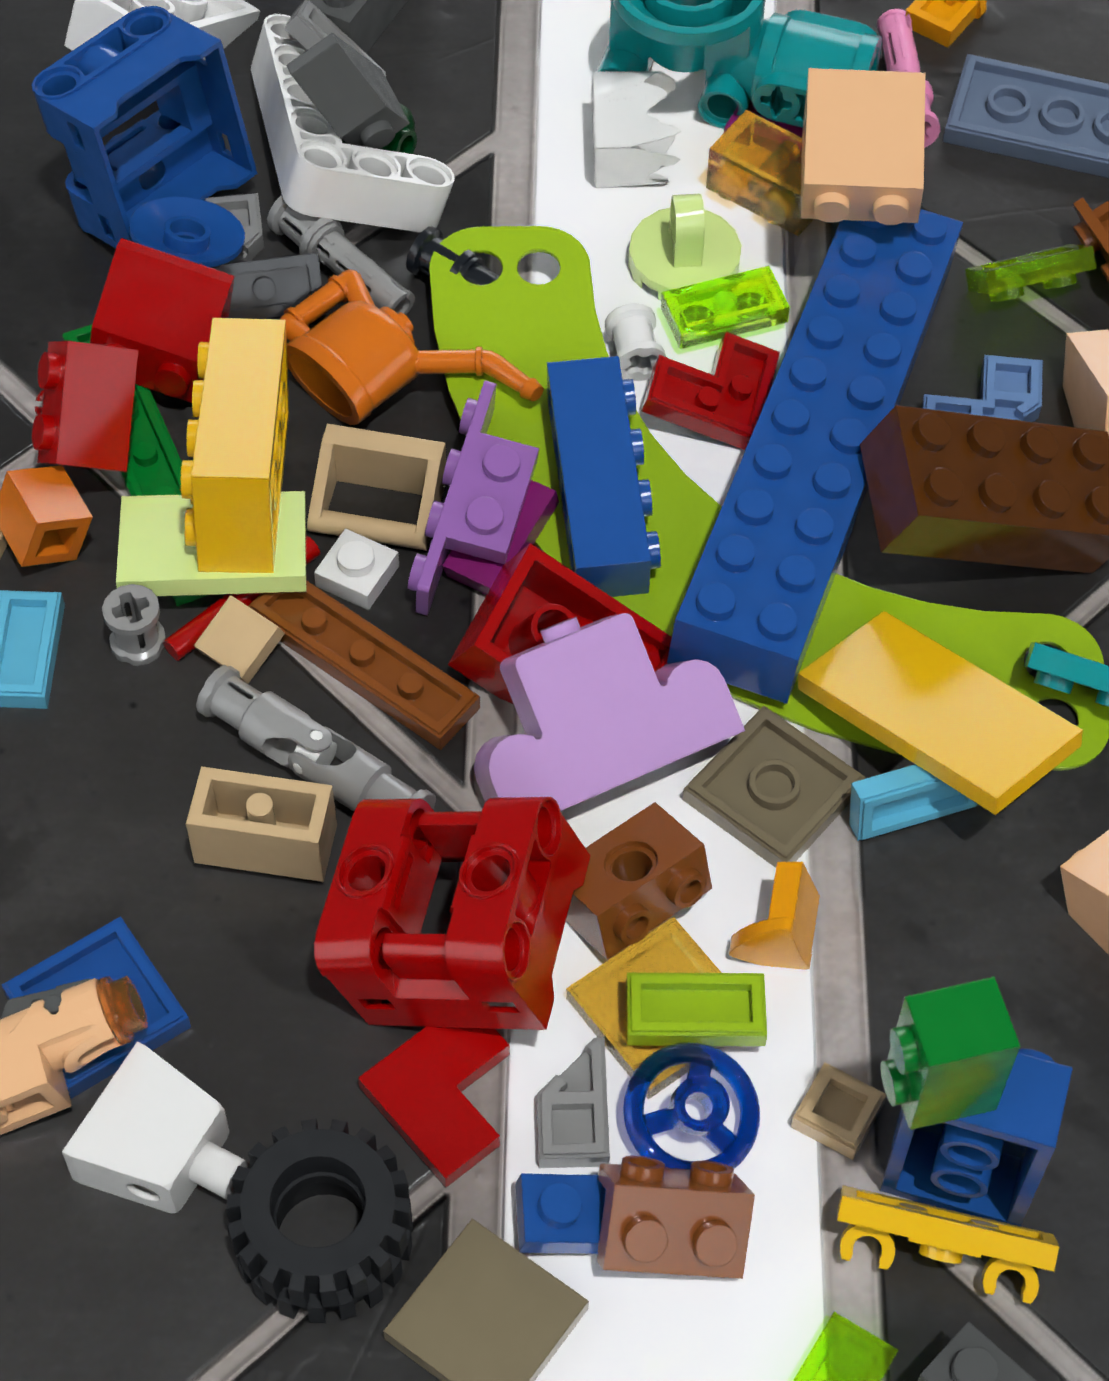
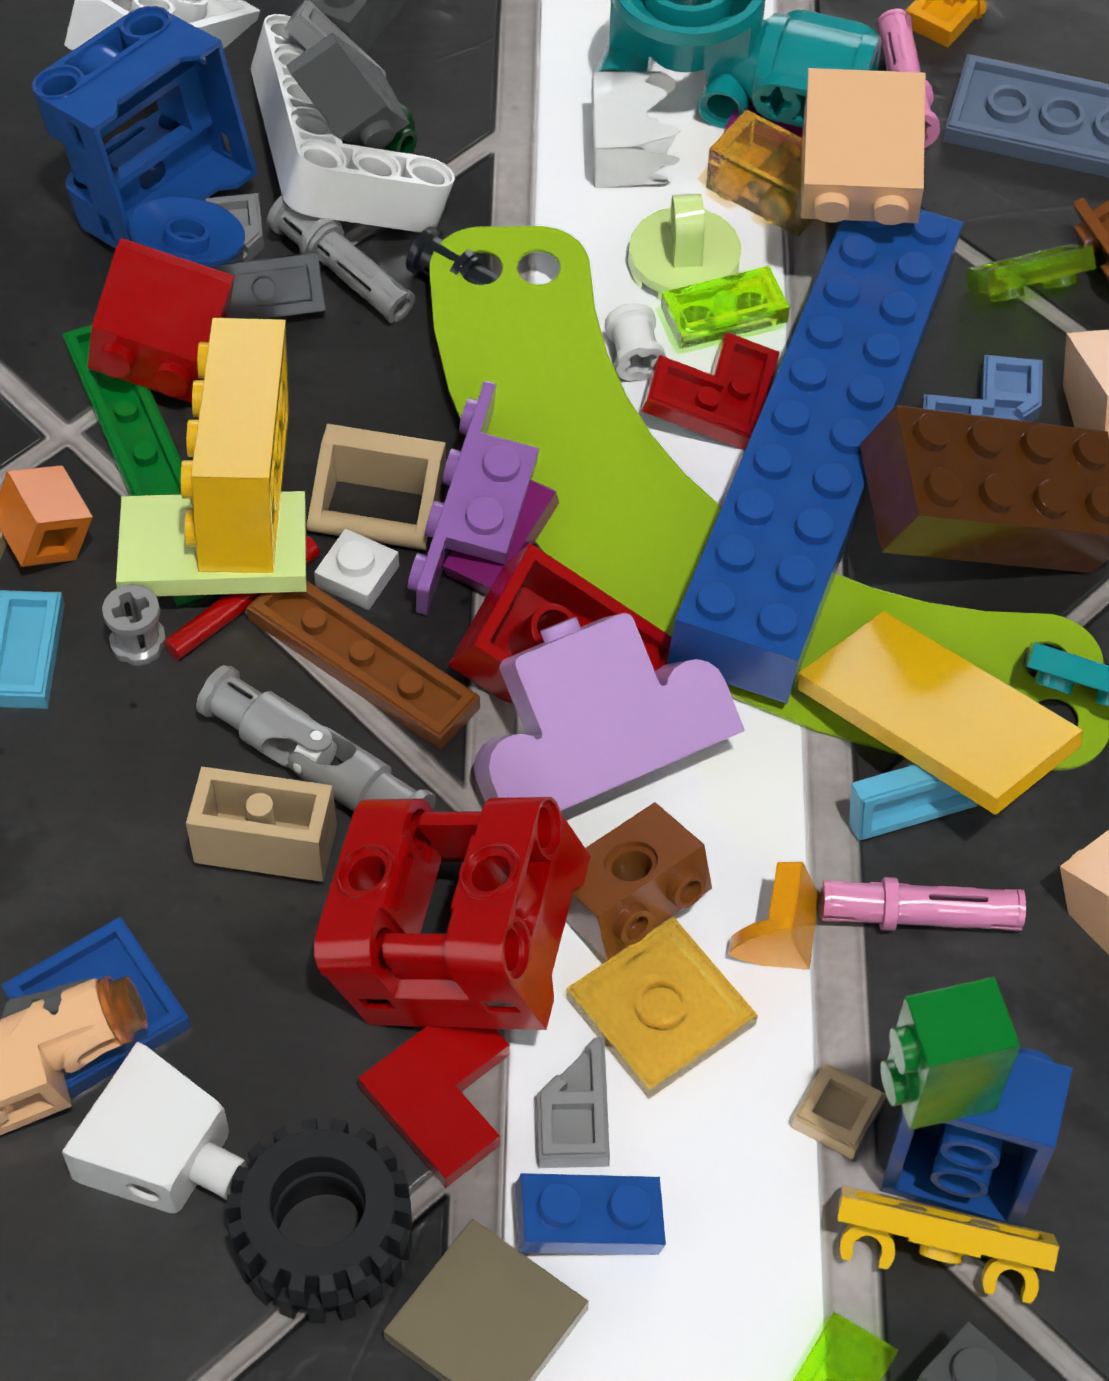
(85, 405): red brick -> none
(239, 638): tan tile -> none
(369, 353): orange piece -> none
(599, 475): blue brick -> none
(674, 1218): dark orange bracket -> none
(696, 1009): lime tile -> none
(700, 1087): clear blue piece -> none
(772, 788): dark tan tile -> none
(936, 906): none -> bright pink pin

